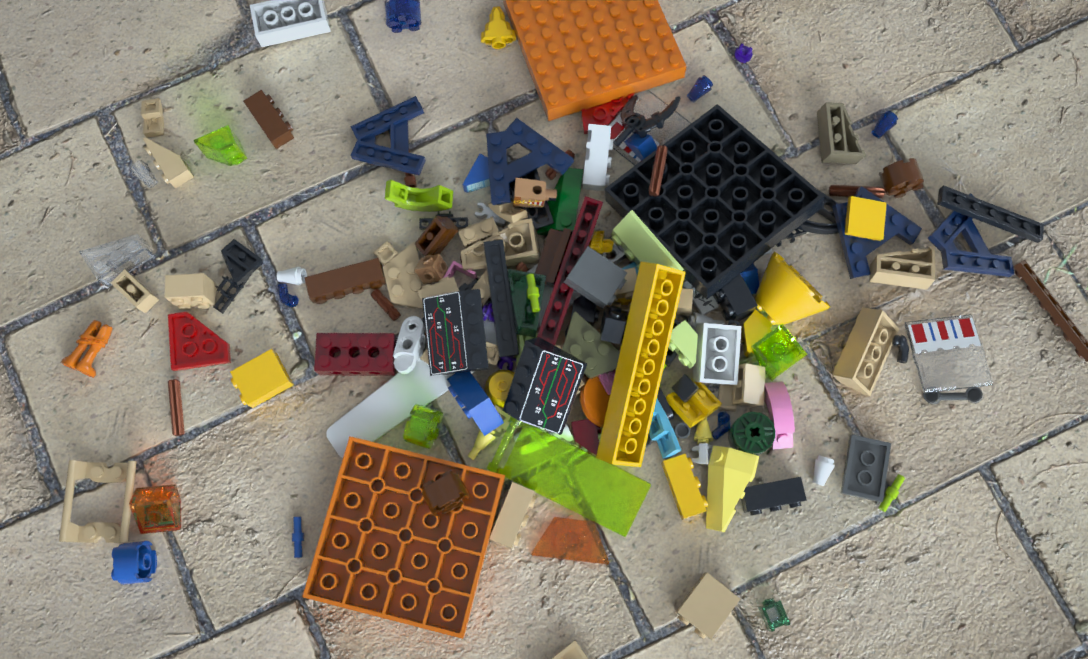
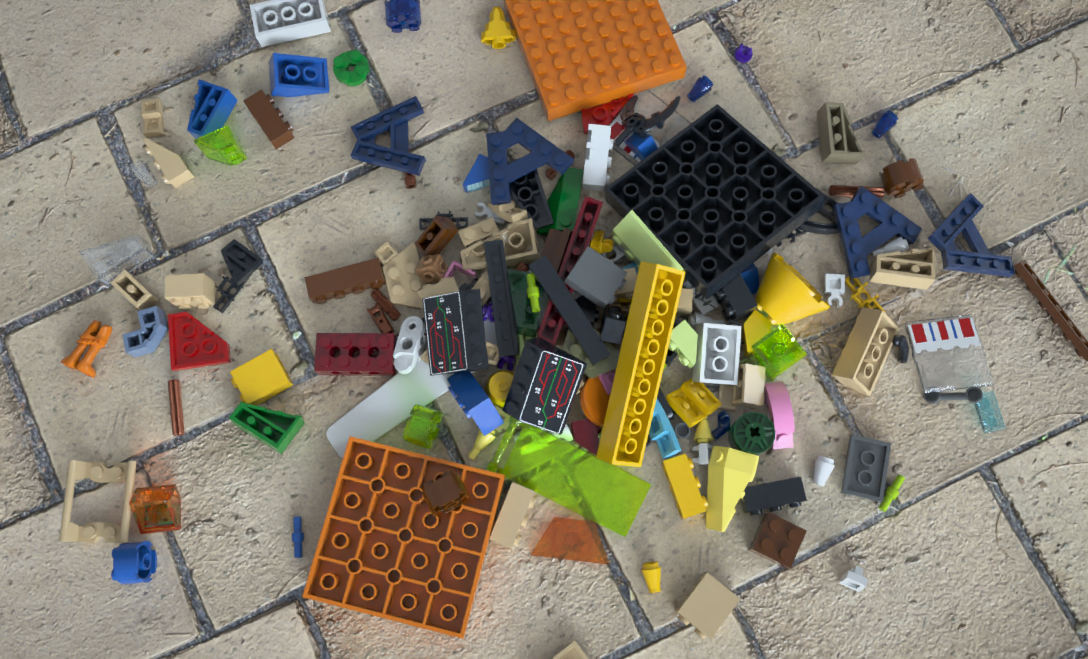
(152, 331): none -> sand blue brick
(211, 109): none -> blue wedge
(268, 426): none -> green wedge
(286, 298): clear blue arm -> none
(292, 276): white cone -> none
(297, 75): none -> blue slope
(347, 59): none -> green plate
(381, 322): none -> copper bar
(416, 199): lime arch -> none
(532, 193): medium nougat torso -> none
(569, 310): none -> black tile
(652, 576): none -> yellow cone
(658, 169): copper axle -> none
(685, 388): black tile -> none
(773, 614): clear green window -> none
(777, 540): none -> reddish brown brick
(834, 286): none -> white plate
(854, 579): none -> white tile
(859, 291): none -> yellow piece
(865, 218): yellow tile -> none
(894, 246): none -> white cone
(989, 413): none -> clear light blue plate
(990, 214): black plate -> none

